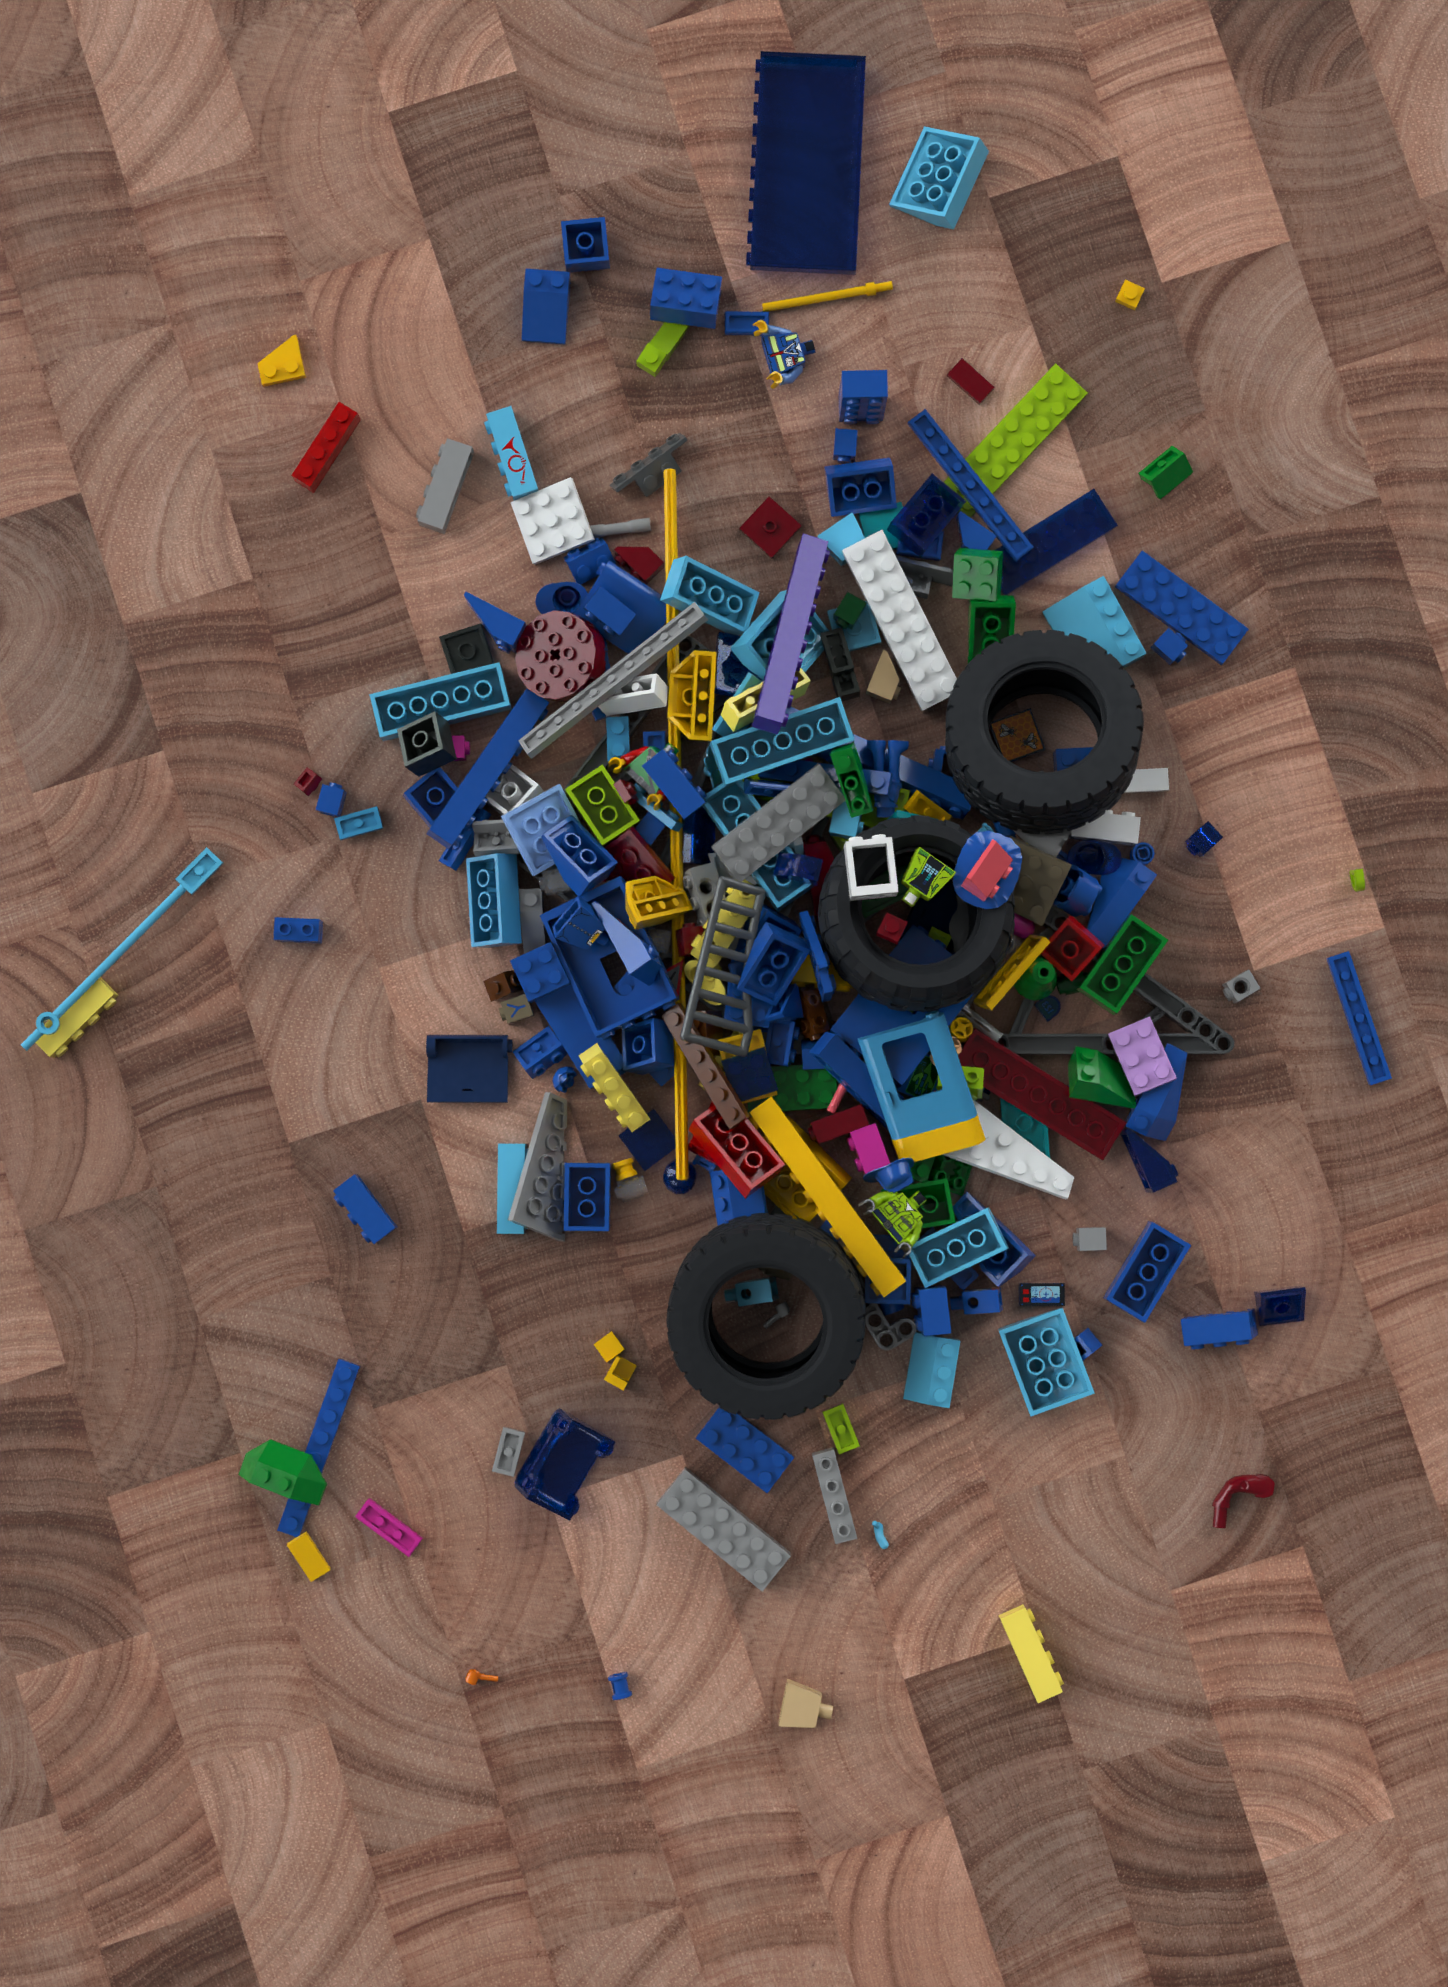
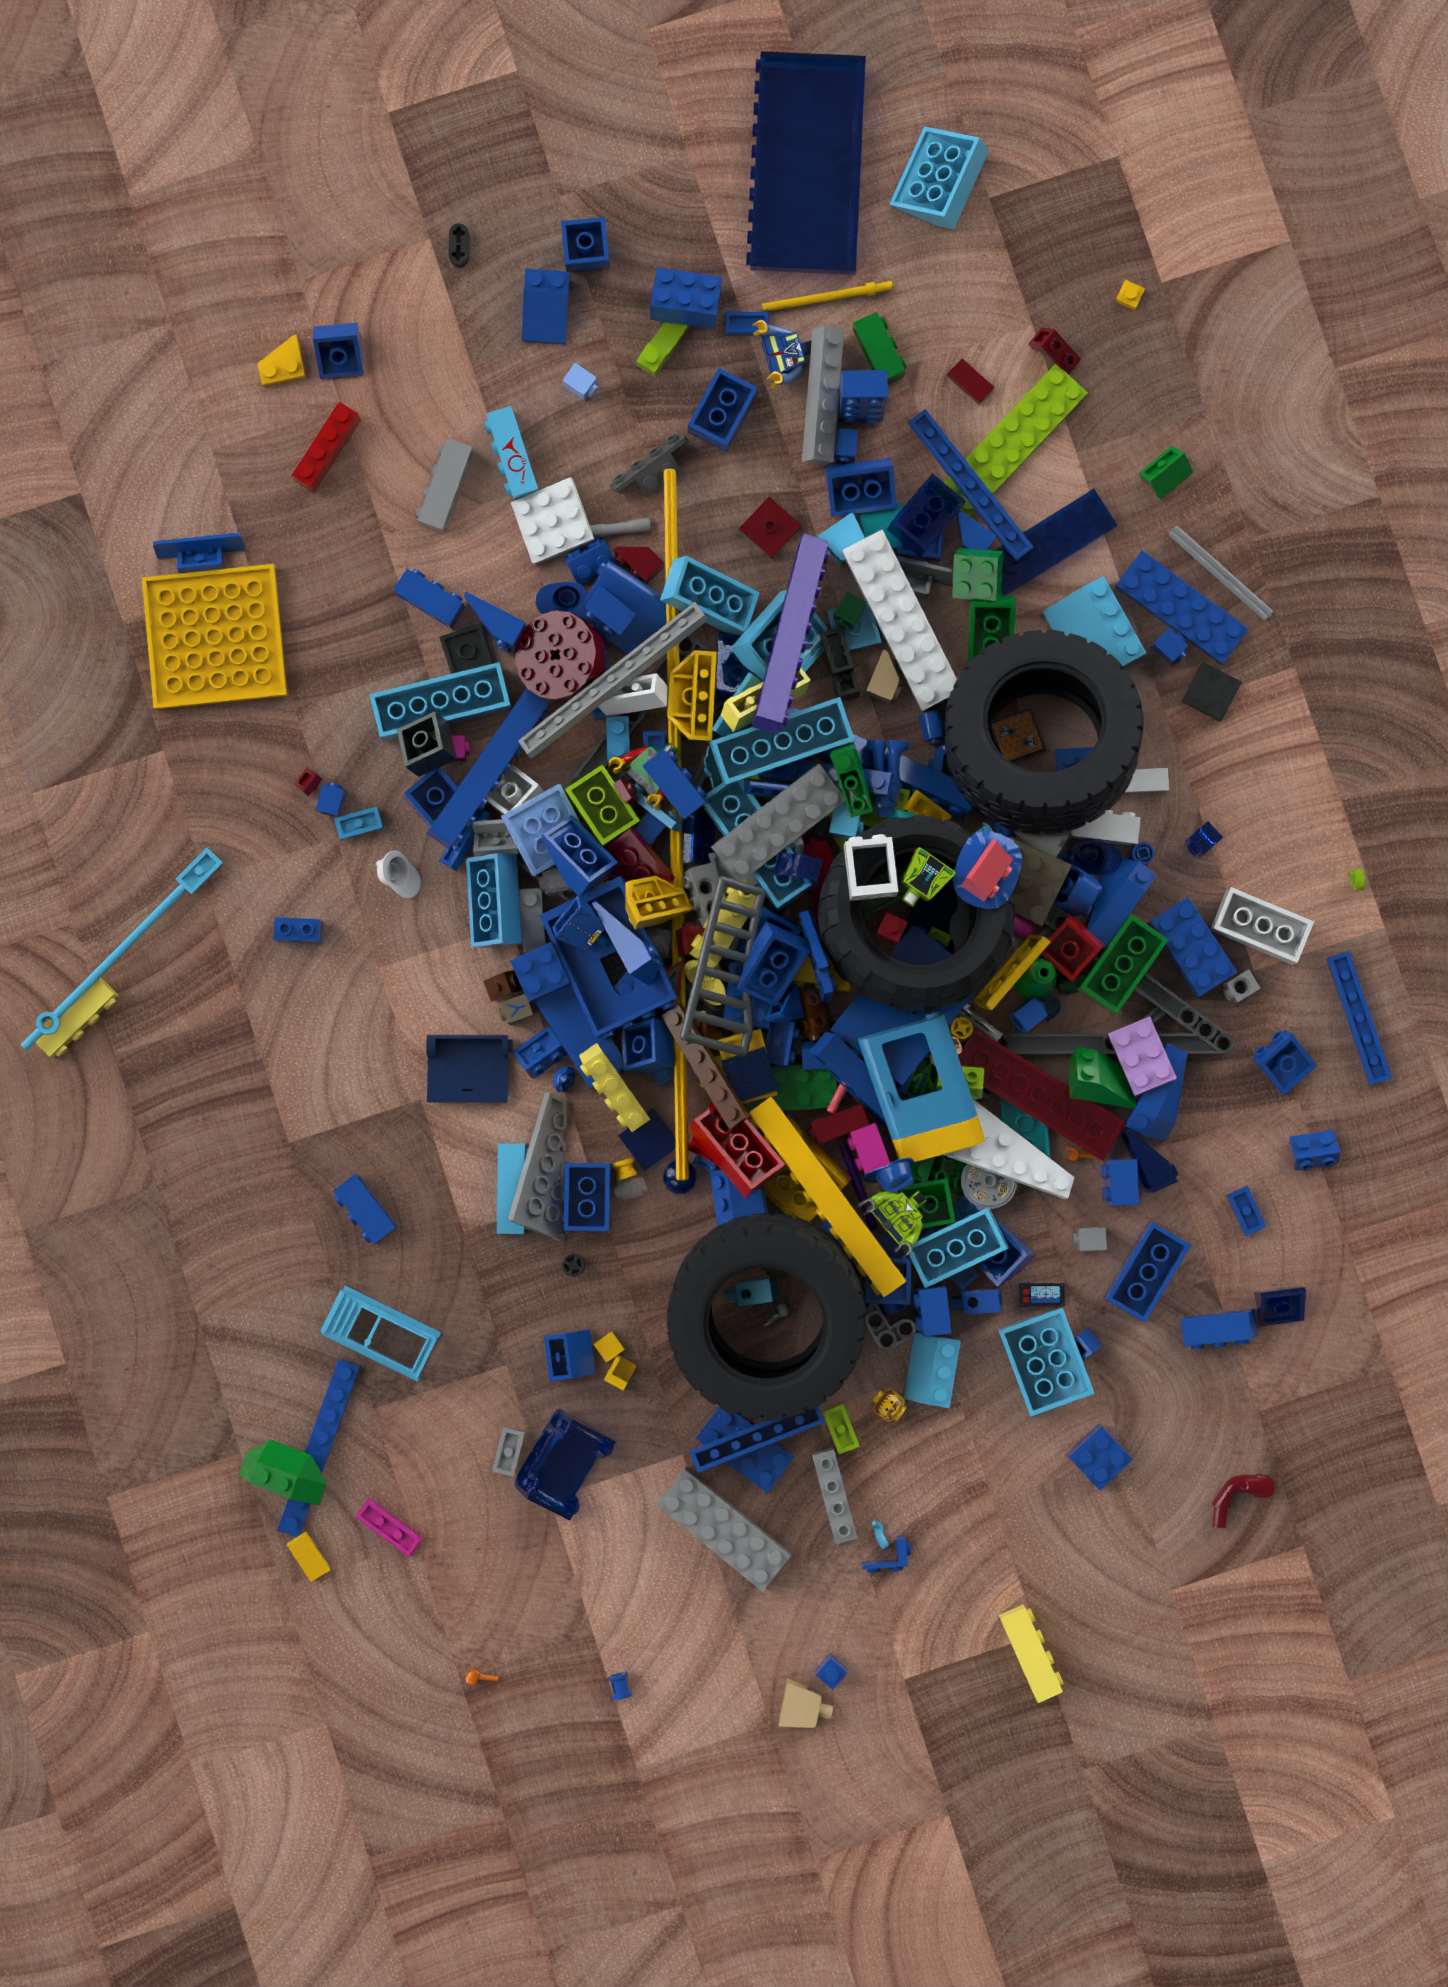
(199, 553): none -> blue bracket
(214, 636): none -> yellow plate
(338, 350): none -> blue slope
(344, 1314): none -> medium azure piece
(399, 874): none -> white piece
(429, 597): none -> blue brick
(453, 245): none -> pearl dark grey beam
(569, 1355): none -> blue slope
(571, 1267): none -> pearl dark grey wheel
(580, 382): none -> light blue brick
(722, 410): none -> blue brick
(752, 1438): none -> blue brick
(822, 395): none -> light grey brick
(831, 1671): none -> blue brick
(859, 1189): none -> dark purple bar
(878, 346): none -> green brick
(889, 1405): none -> yellow head
(903, 1549): none -> blue bracket
(932, 727): none -> blue brick
(986, 1188): none -> light grey shield
(1028, 1014): none -> blue brick
(1056, 348): none -> dark red bracket
(1075, 1154): none -> orange hand
(1099, 1457): none -> blue piece
(1120, 1182): none -> blue piece
(1192, 947): none -> blue brick
(1211, 691): none -> pearl dark grey tile
(1220, 573): none -> light grey axle
(1246, 1211): none -> blue plate
(1261, 926): none -> white brick
(1284, 1061): none -> blue plate
(1314, 1150): none -> blue bracket

